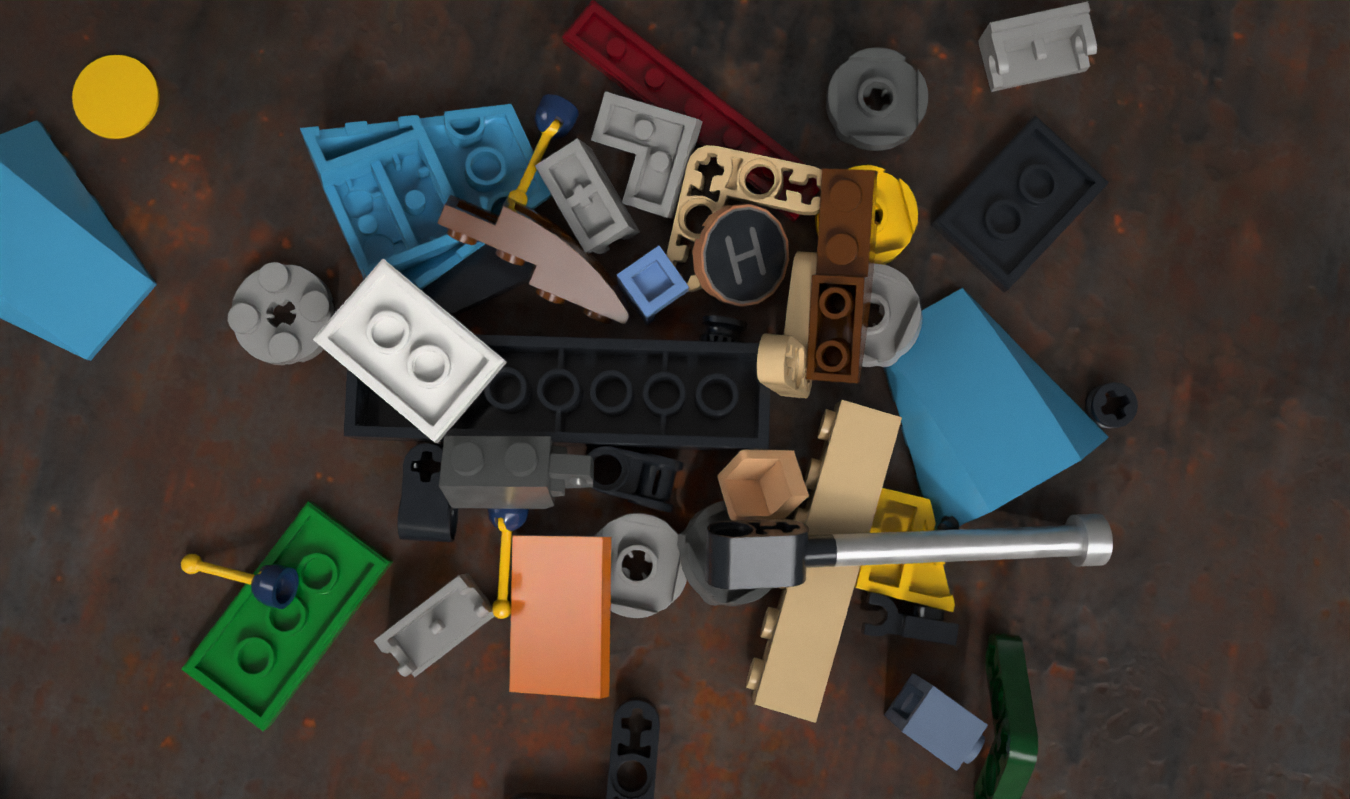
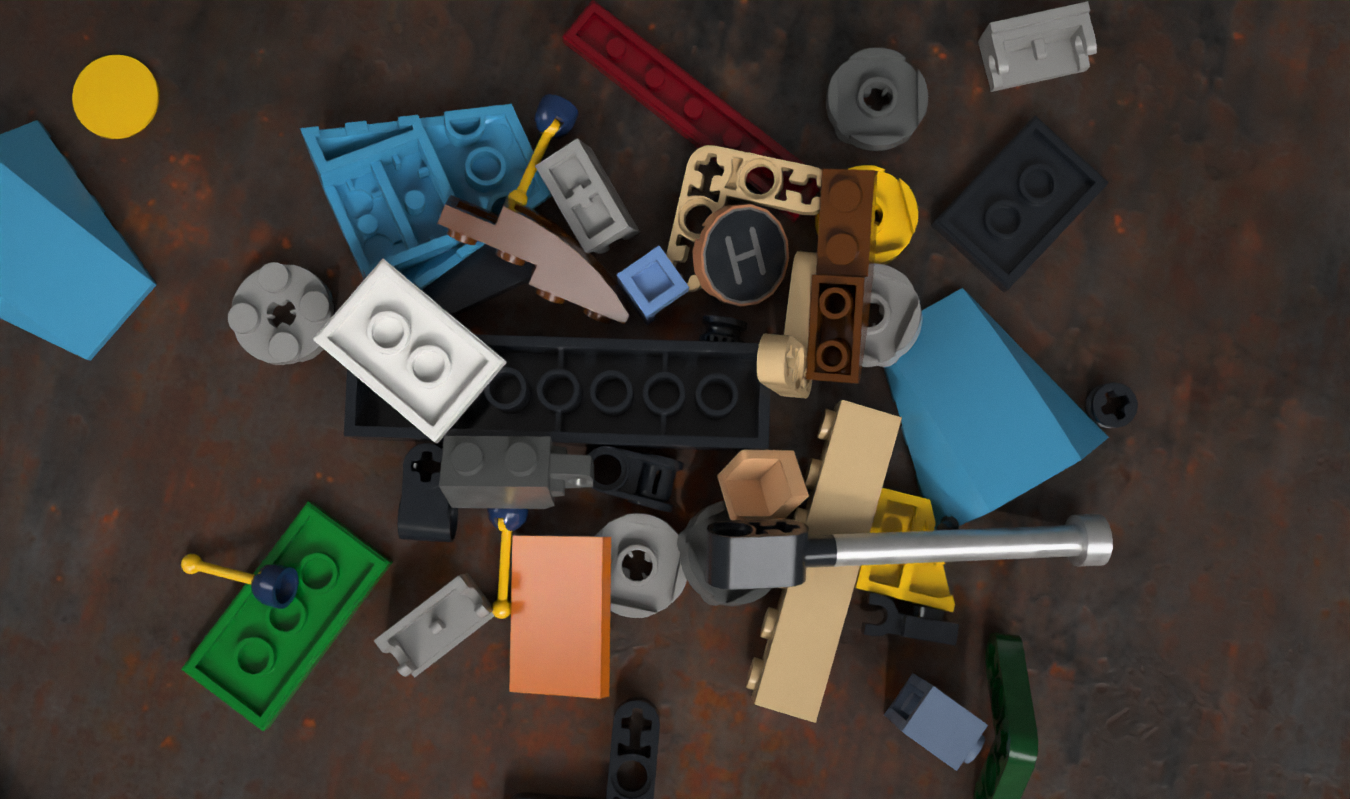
(661, 146): light grey plate -> none

